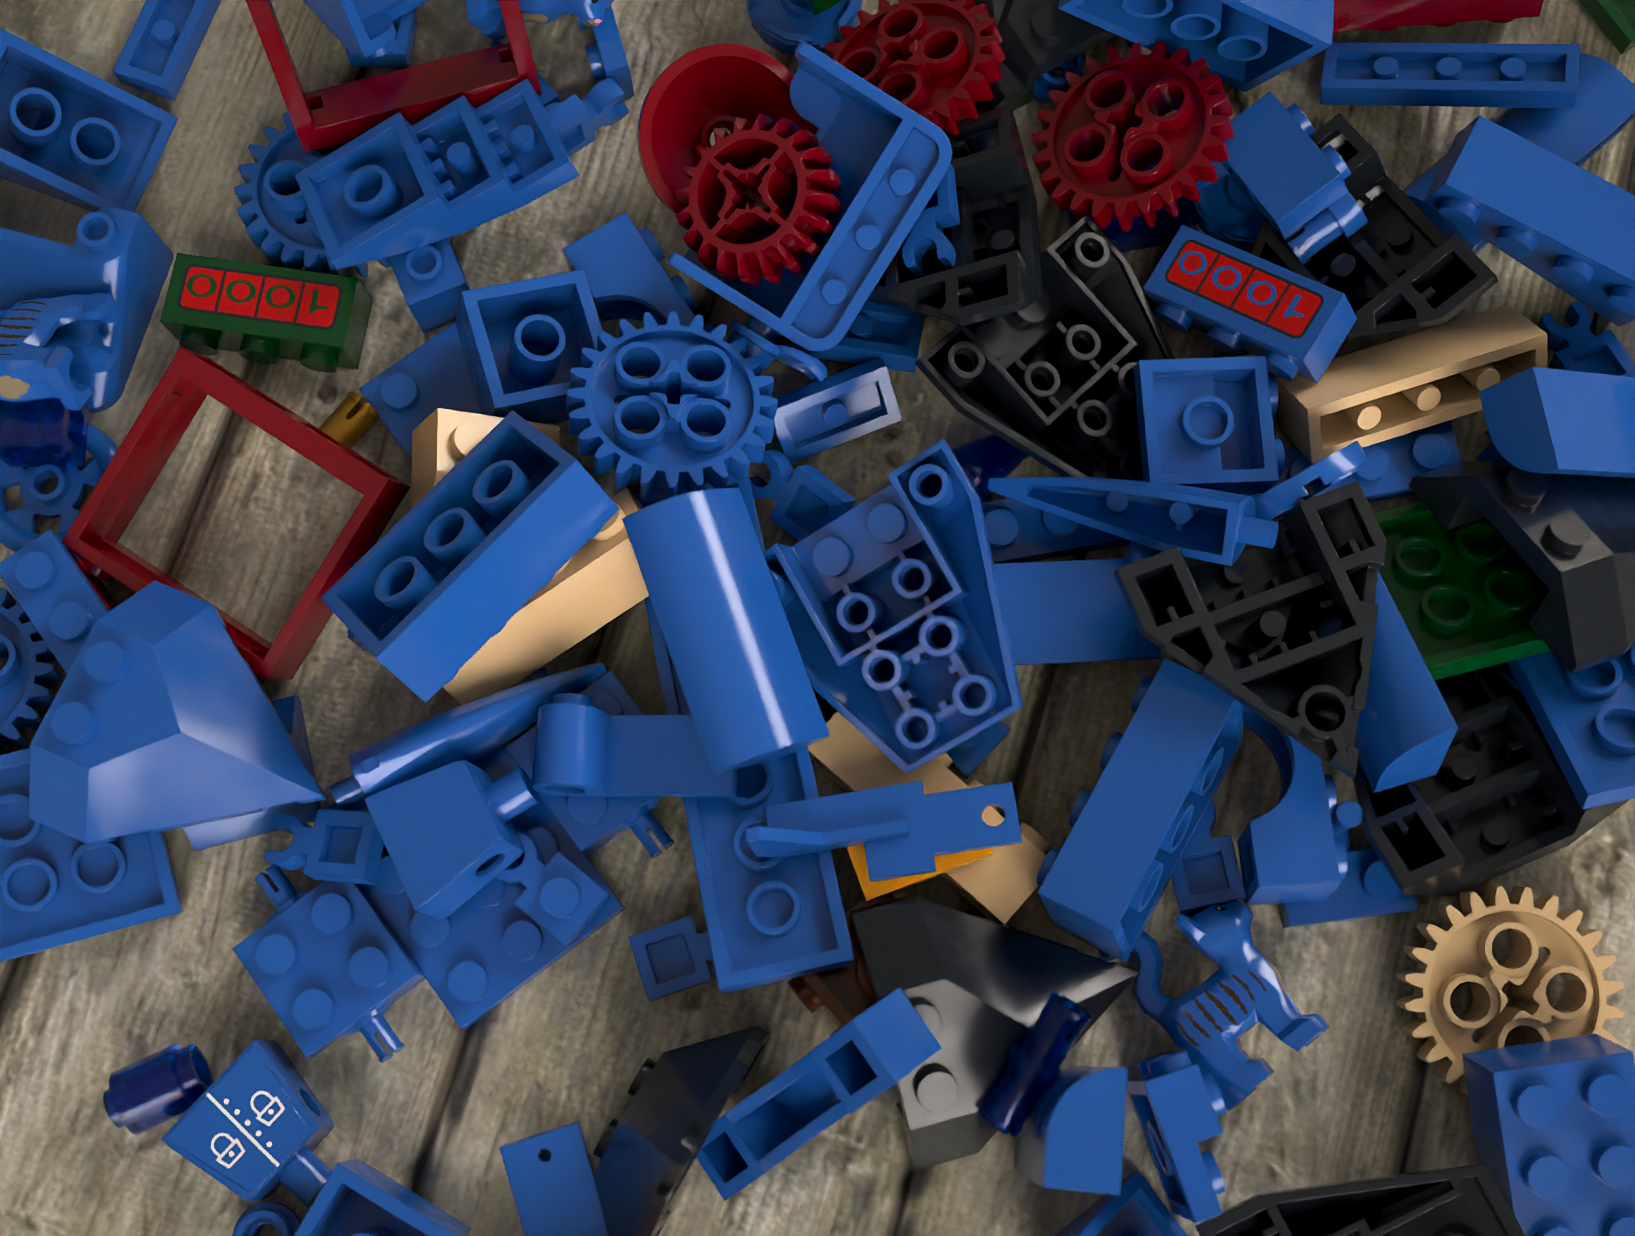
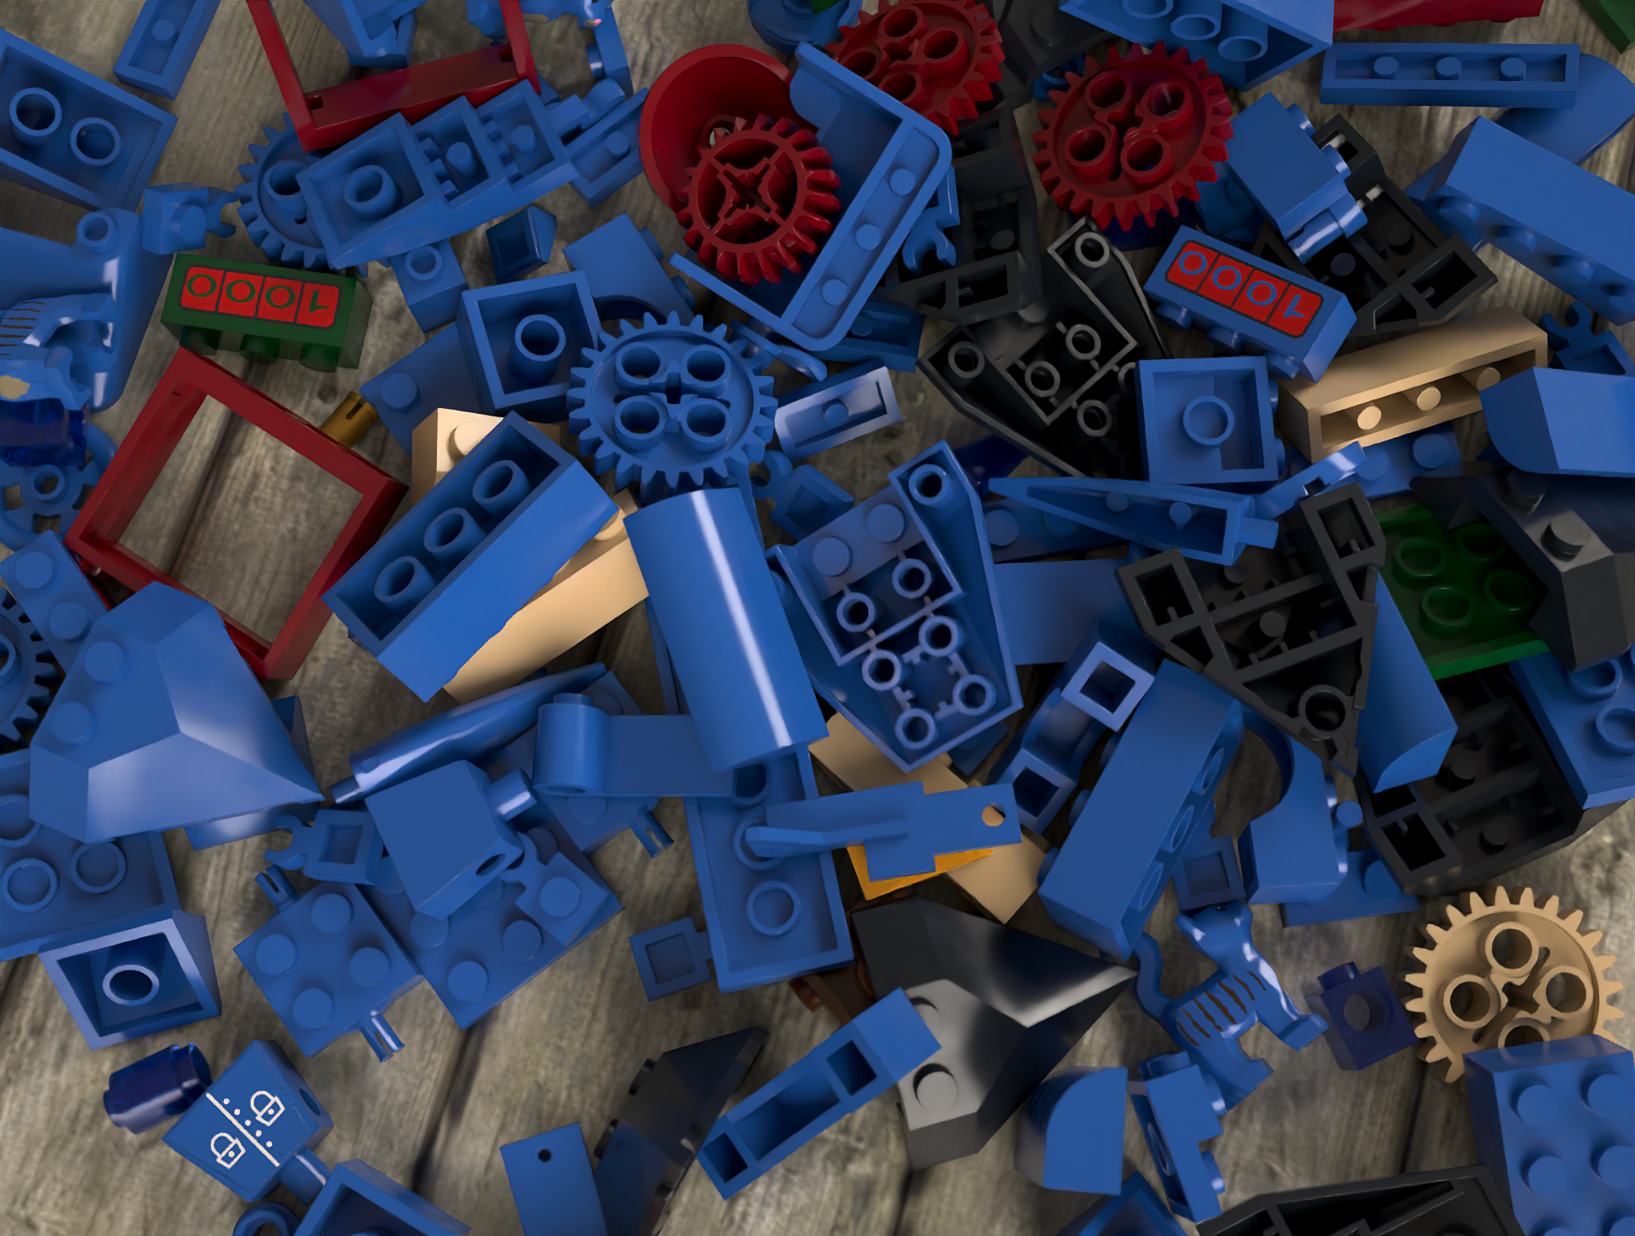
(136, 977): none -> blue slope
(181, 215): none -> blue plate
(521, 243): none -> blue slope
(608, 153): none -> blue plate
(1034, 1064): clear blue pin -> none
(1087, 697): none -> blue arch
(1387, 1026): none -> clear blue brick

